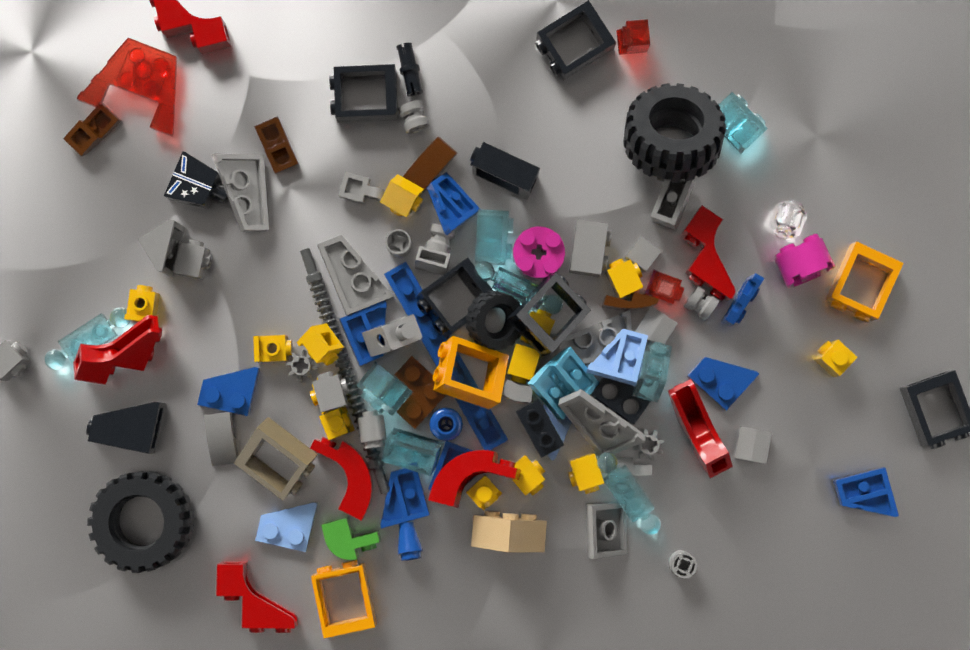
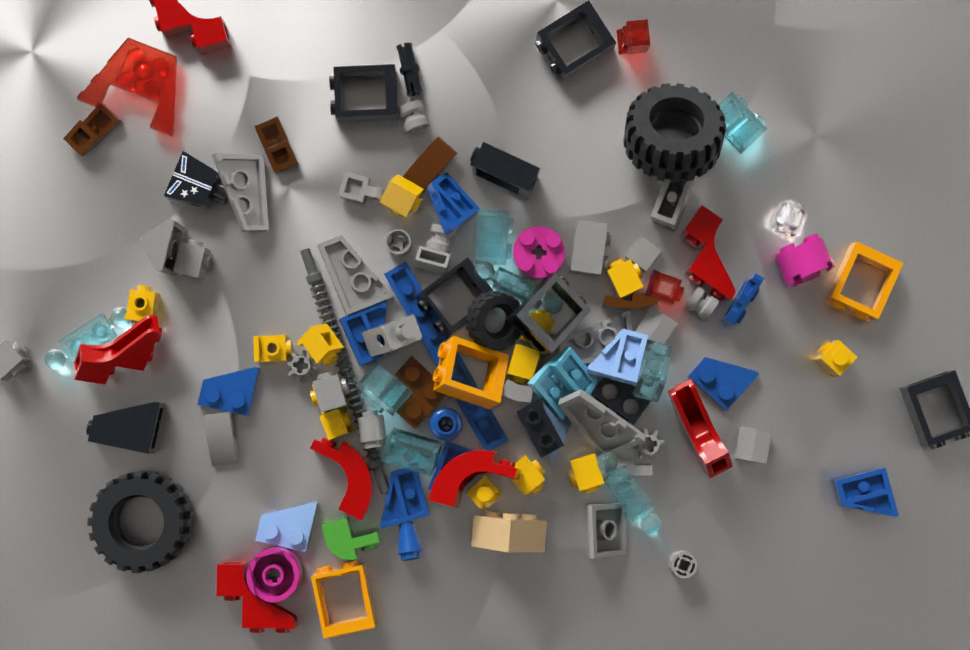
(268, 587): none -> dark pink brick
(287, 445): dark tan window -> none

